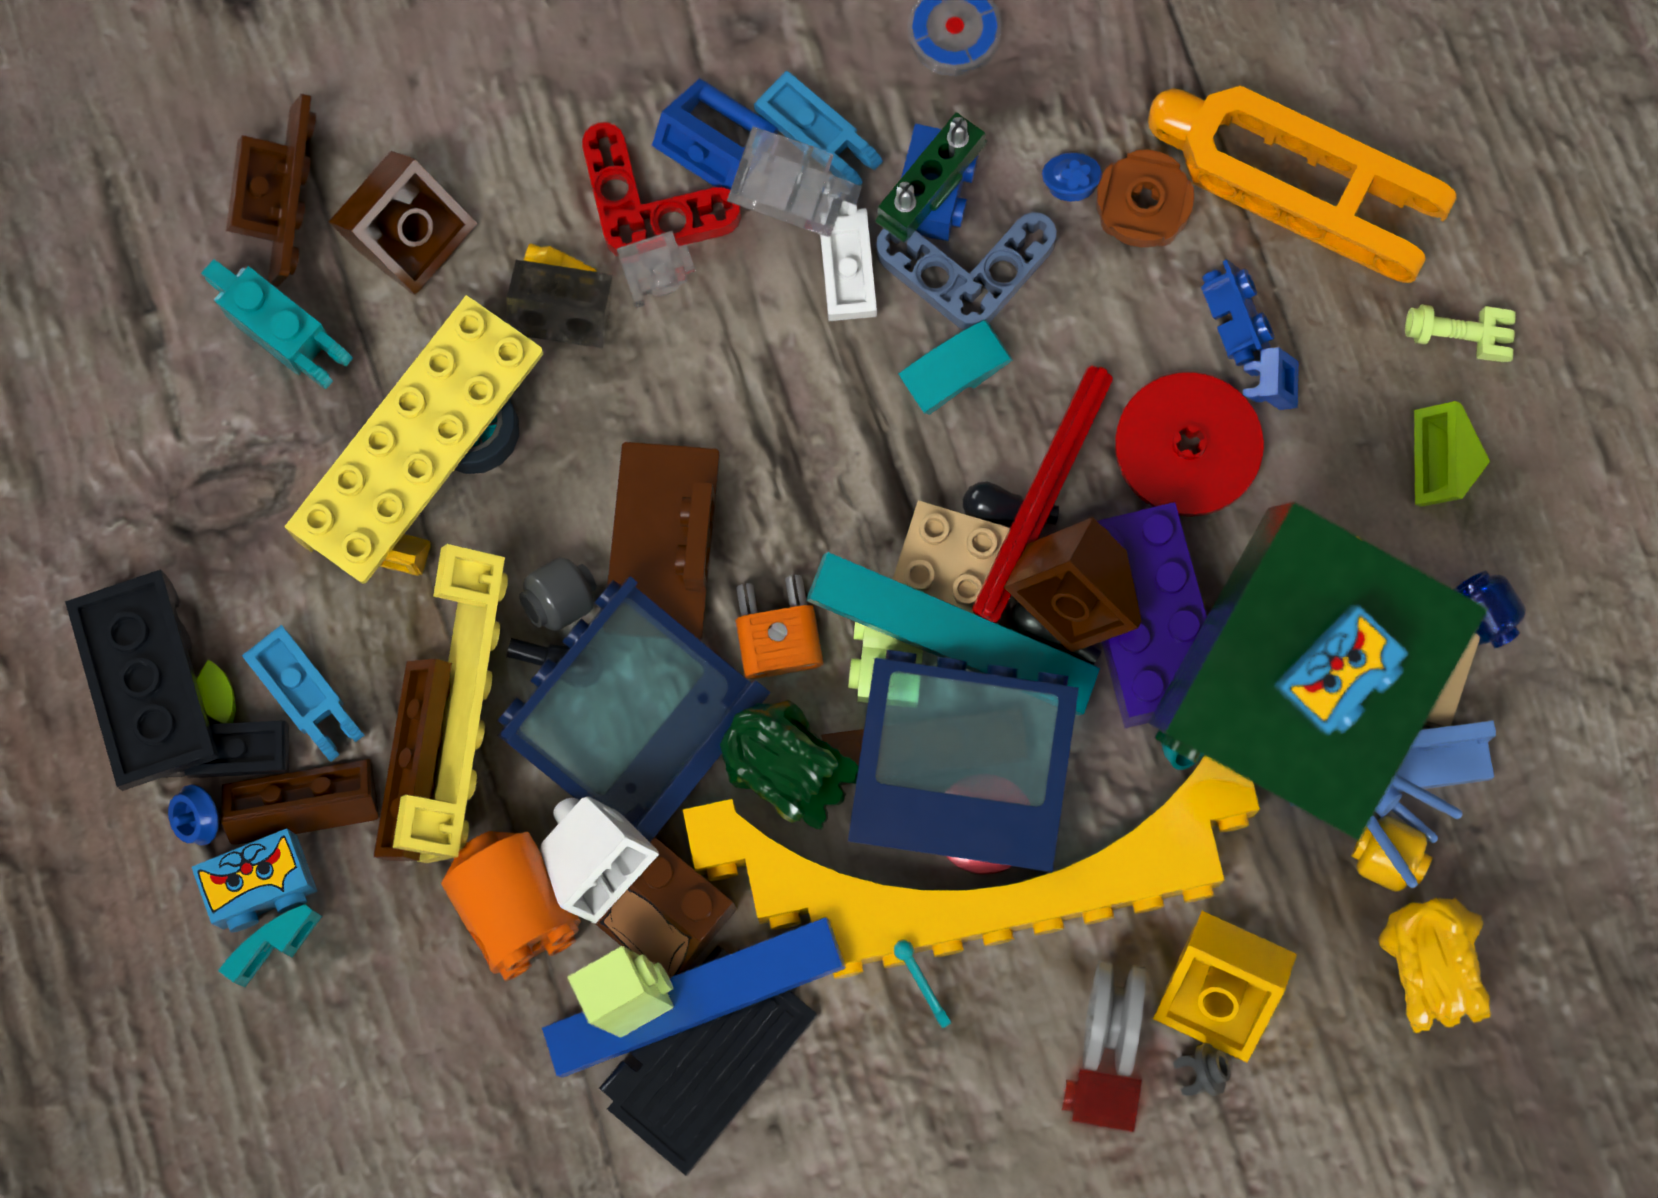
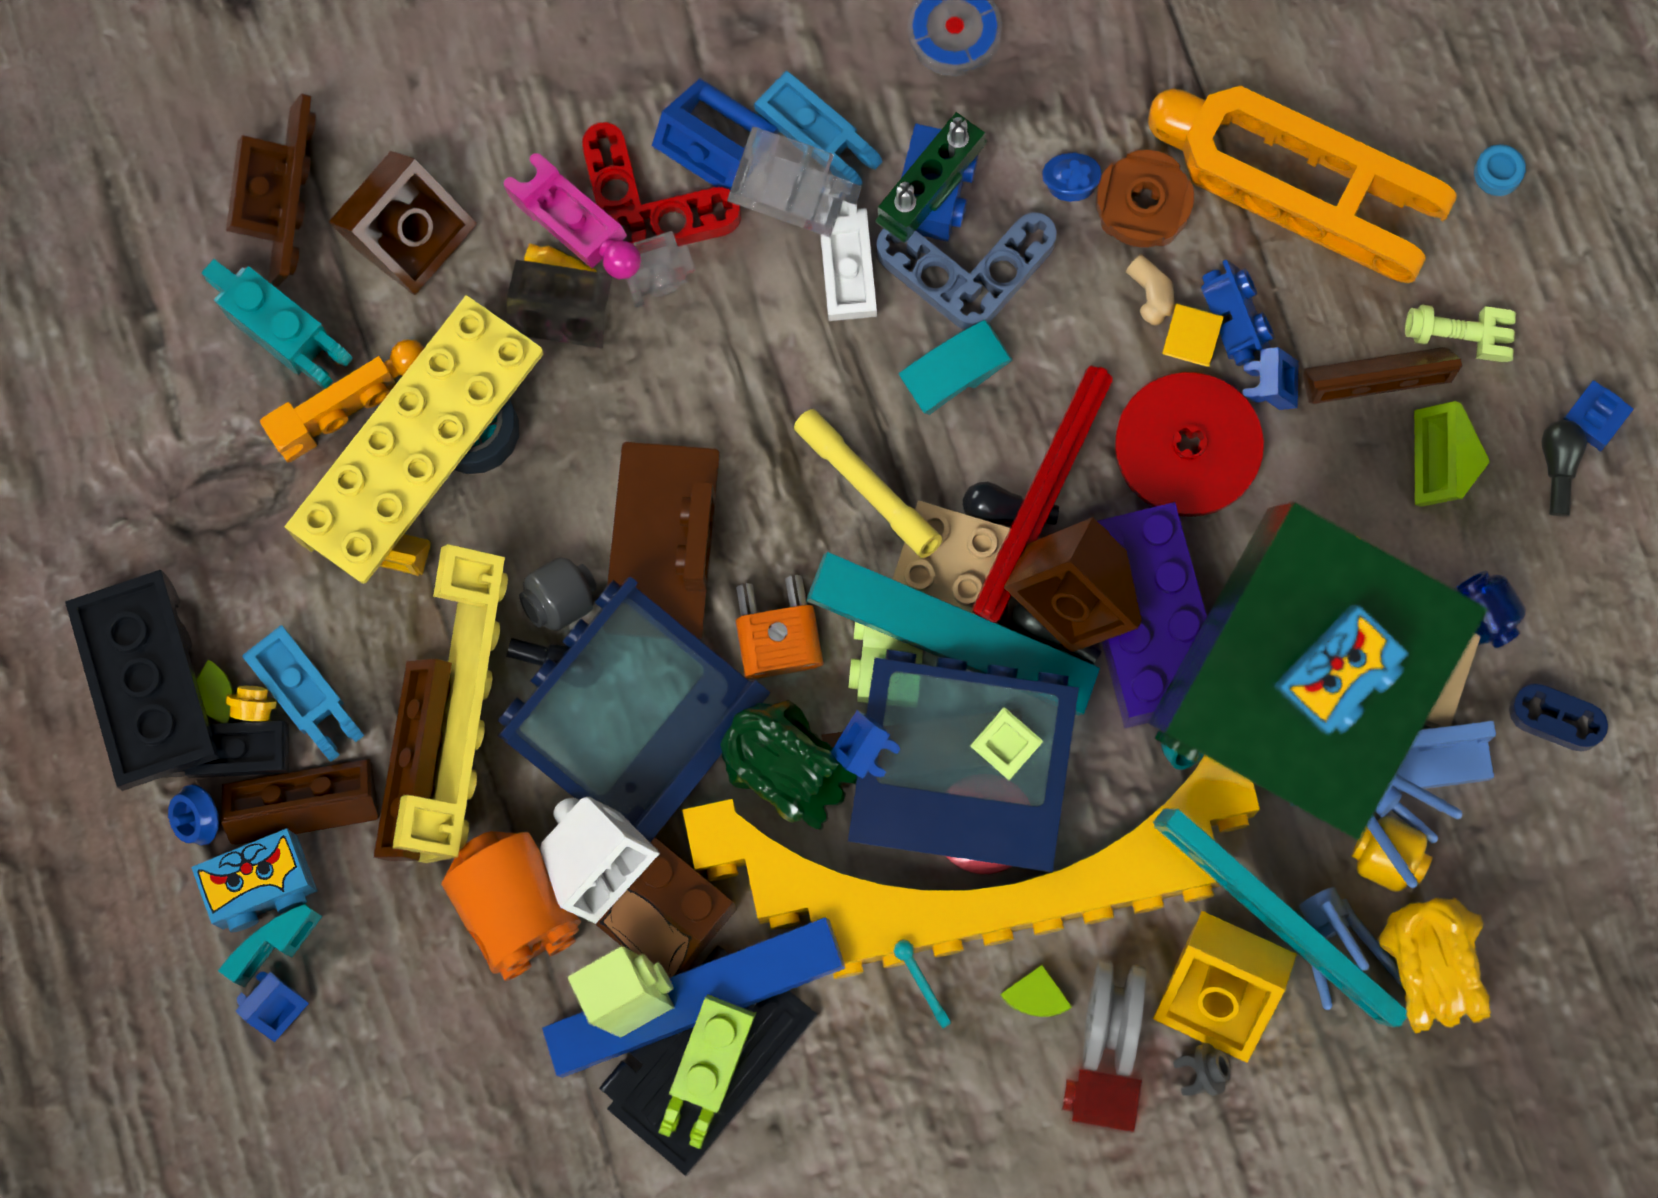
(251, 703): none -> yellow plate
(271, 1006): none -> blue tile
(294, 428): none -> light orange plate
(574, 219): none -> dark pink plate
(708, 1064): none -> lime hinge
(861, 745): none -> blue tile
(903, 519): none -> light yellow piece
(1006, 743): none -> yellowish green tile
(1036, 995): none -> lime tile
(1158, 290): none -> tan arm
(1192, 335): none -> yellow slope
(1280, 918): none -> teal tile
(1333, 917): none -> medium blue plant
(1381, 375): none -> reddish brown slope
(1499, 170): none -> dark azure tile
(1563, 449): none -> pearl dark grey piece
(1563, 707): none -> dark blue beam
(1599, 414): none -> blue tile

